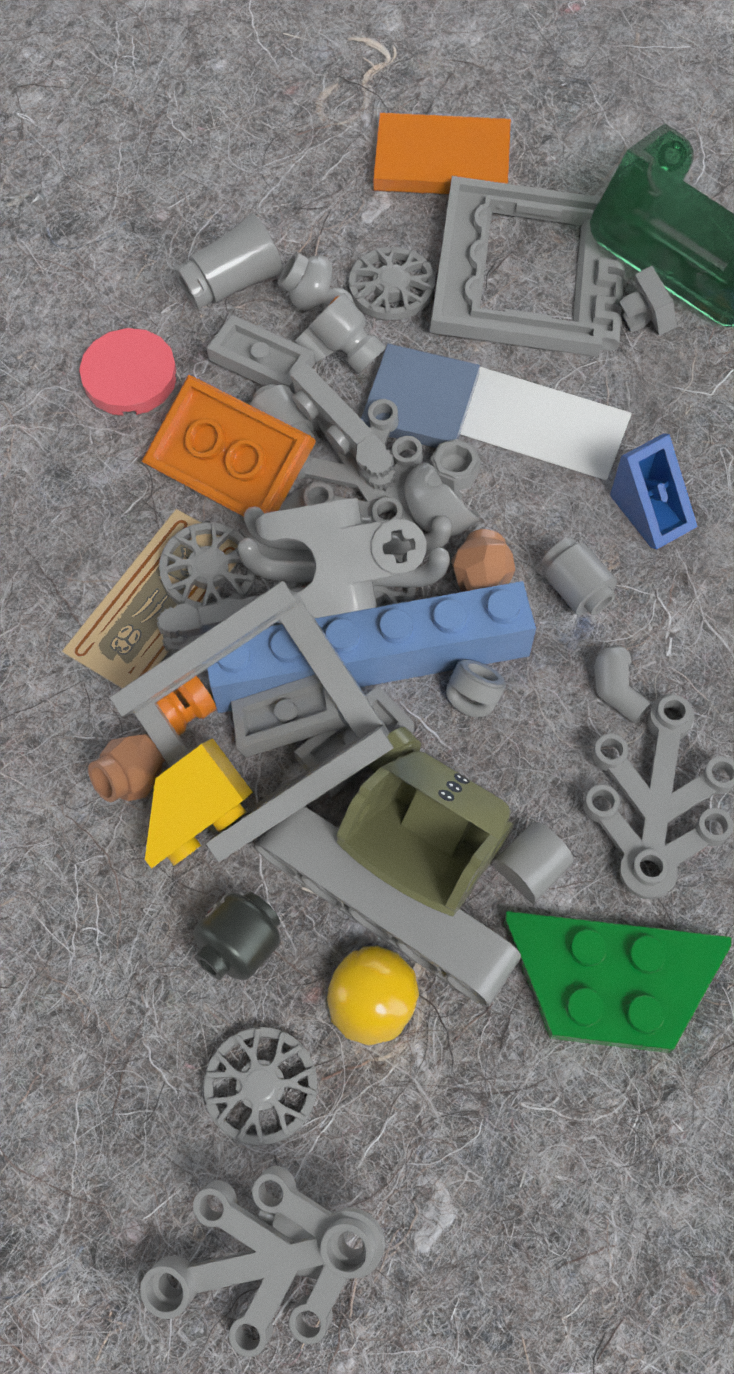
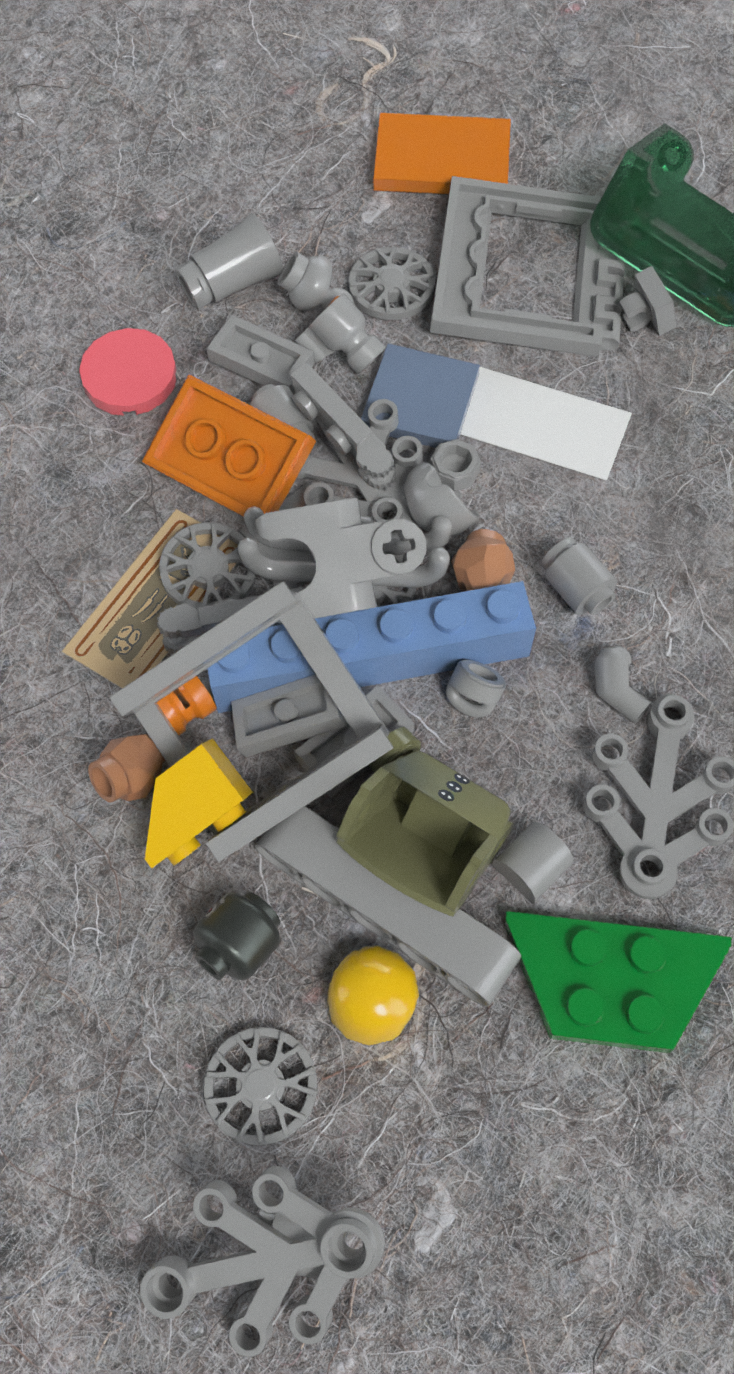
(653, 492): blue slope -> none

